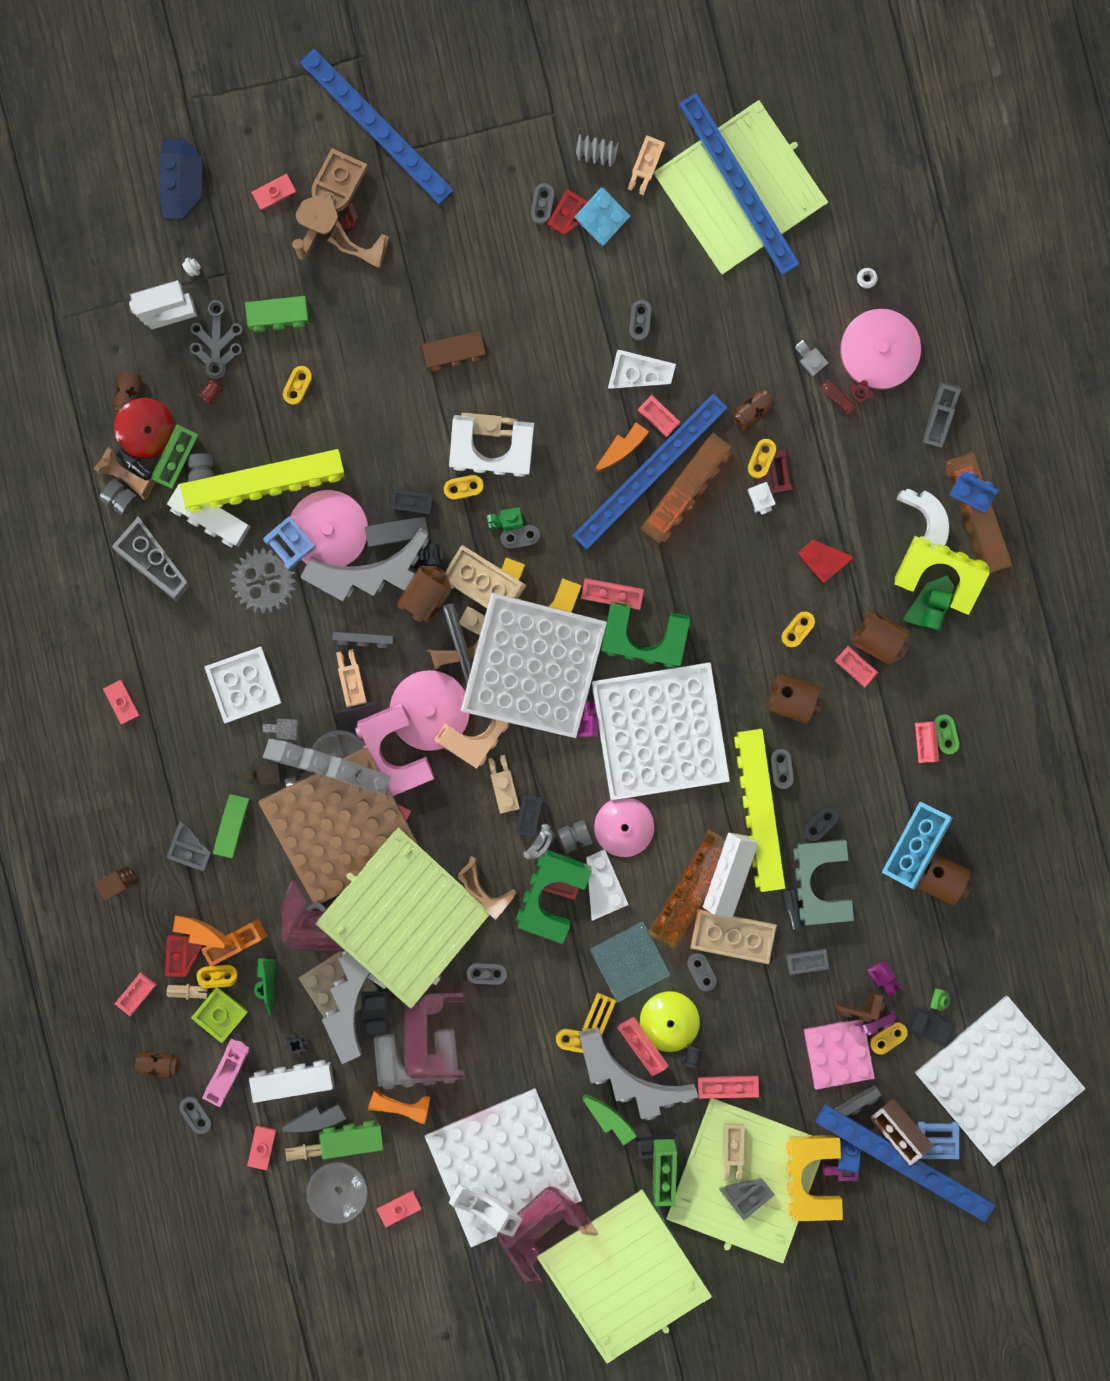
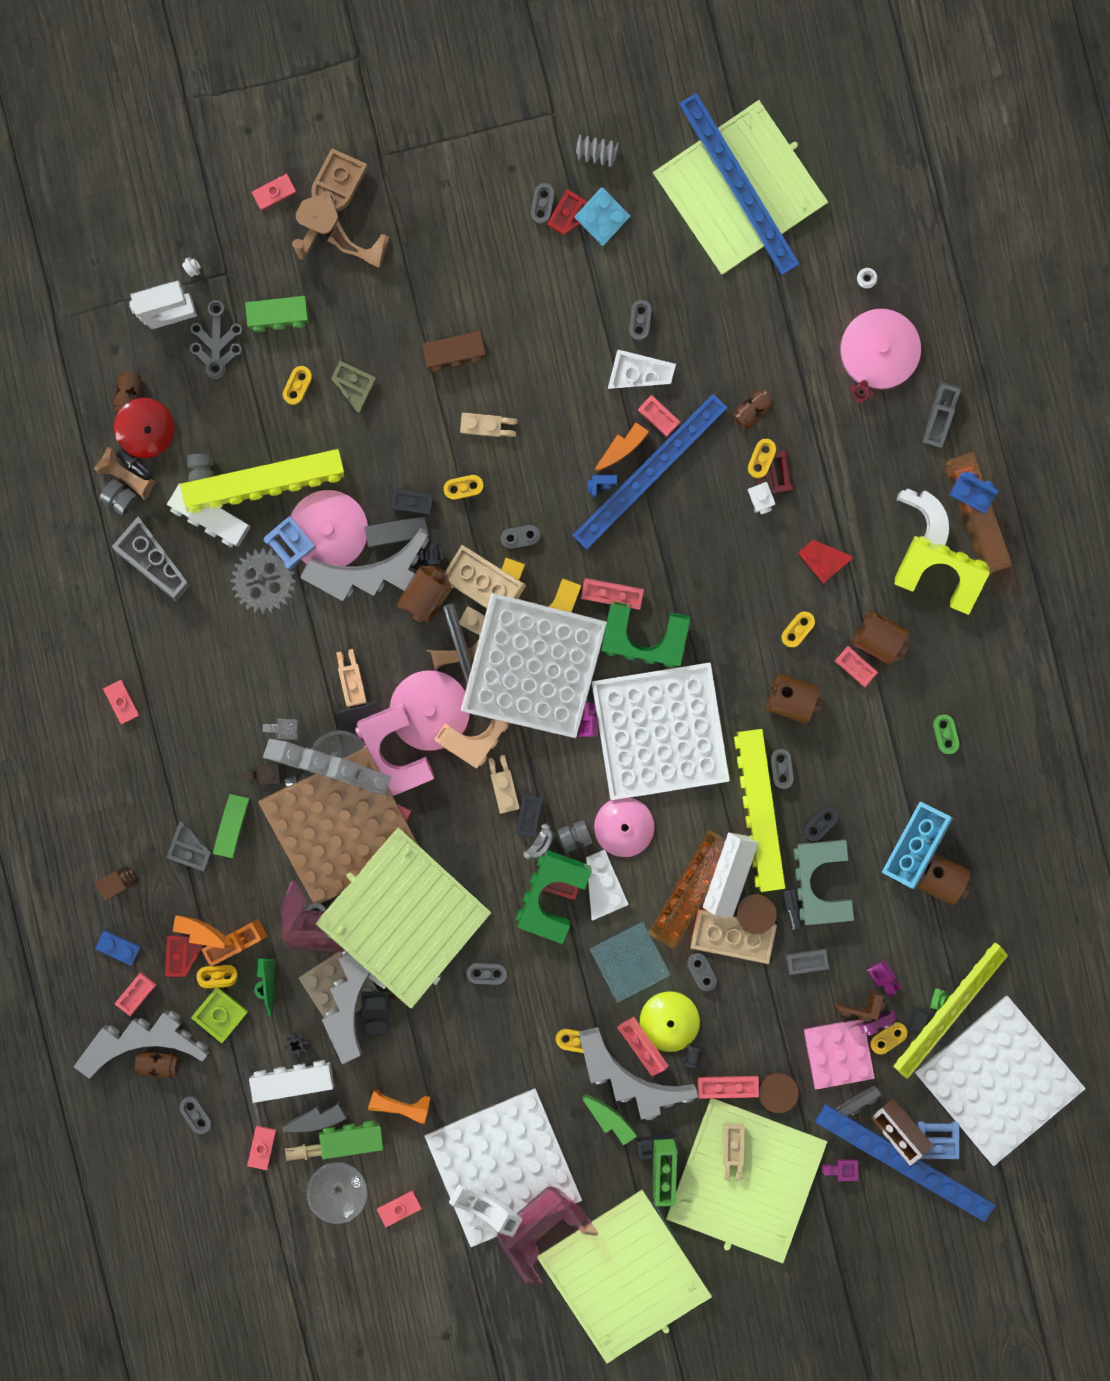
(118, 947): none -> blue plate
(139, 1034): none -> light grey arch
(174, 456): bright green brick -> none
(179, 178): dark blue wedge -> none
(186, 991): tan axle -> none
(209, 391): clear red bush -> none
(226, 1072): bright pink arch -> none
(243, 684): white plate -> none
(352, 217): clear red arm -> none
(353, 384): none -> olive wing
(363, 639): dark grey plate -> none
(376, 126): blue plate -> none
(392, 1072): clear arch -> none
(416, 1061): clear pink windscreen -> none
(465, 455): white arch -> none
(470, 878): medium nougat animal -> none
(509, 519): green plate -> none
(604, 481): none -> blue bracket
(607, 1015): yellow tile -> none
(646, 162): light nougat hinge -> none
(685, 489): clear orange brick -> none
(747, 1196): dark grey wing -> none
(756, 914): none -> reddish brown tile
(778, 1092): none -> reddish brown tile
(803, 1151): yellow arch -> none
(812, 360): light grey plate -> none
(838, 397): clear red axle -> none
(849, 1157): blue plate -> none
(927, 742): coral plate -> none
(931, 604): green panel -> none
(950, 1010): none -> neon yellow plate

